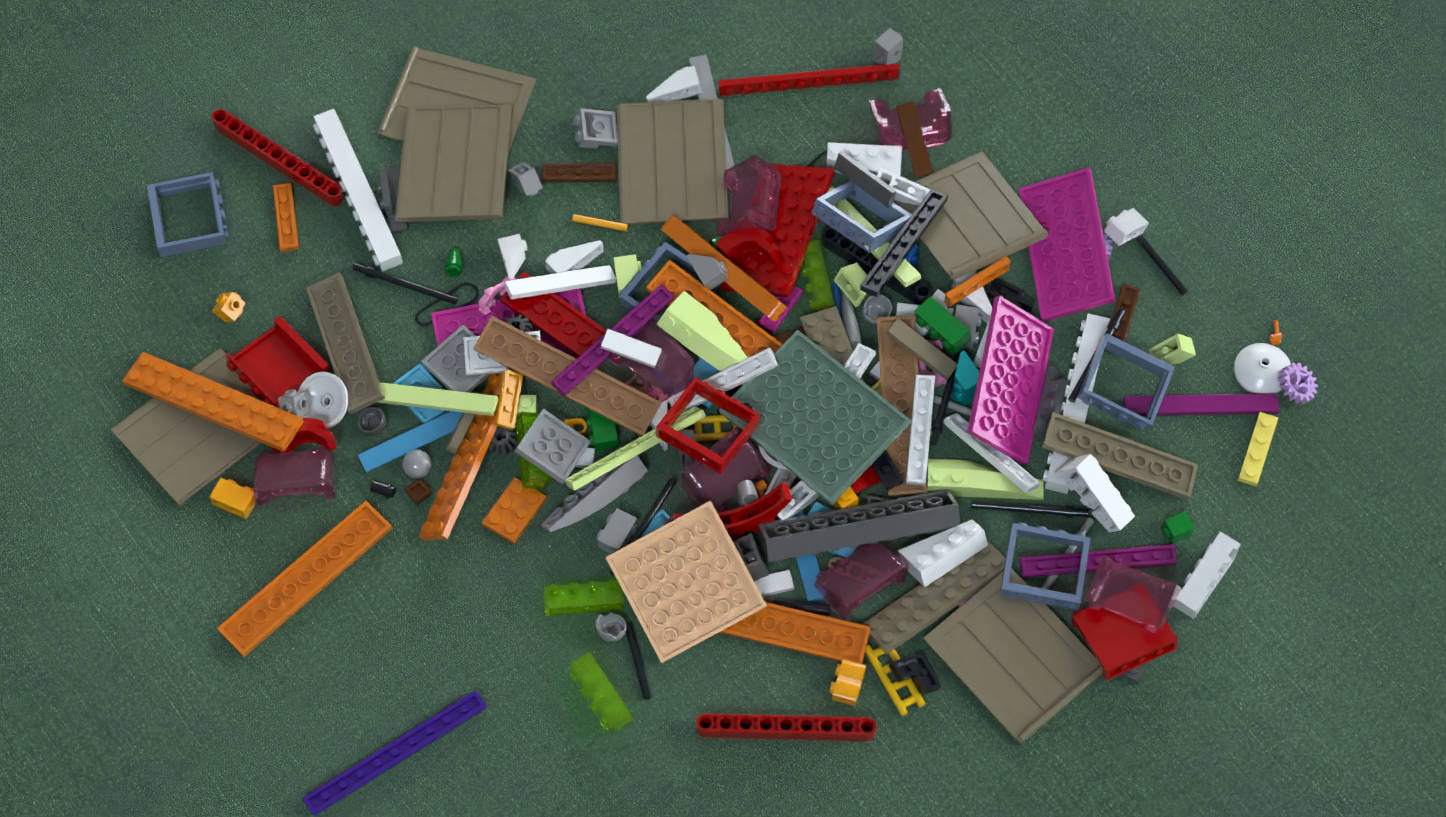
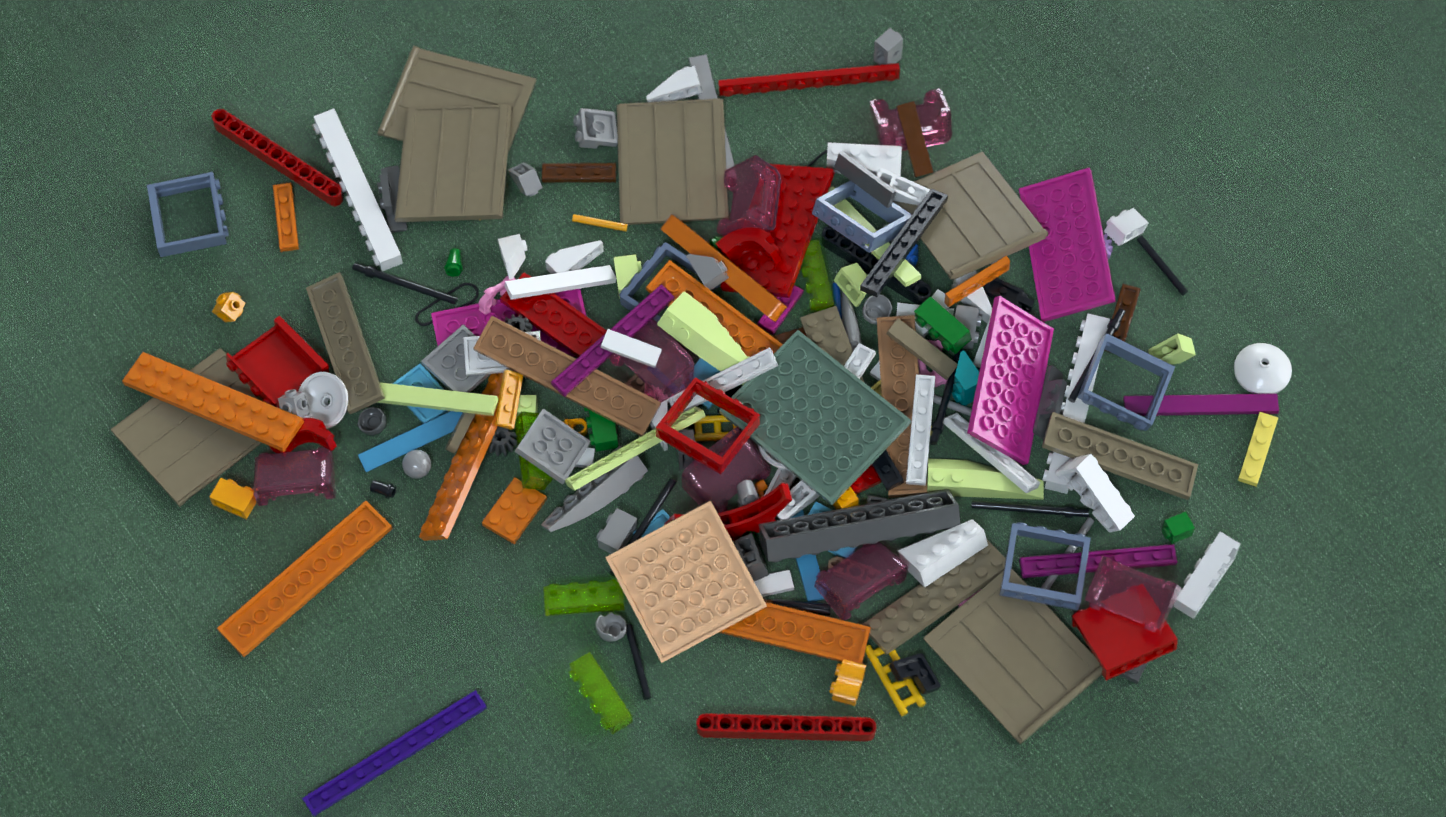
(418, 491): reddish brown tile -> none
(1275, 338): orange hand -> none
(1298, 383): lavender gear -> none

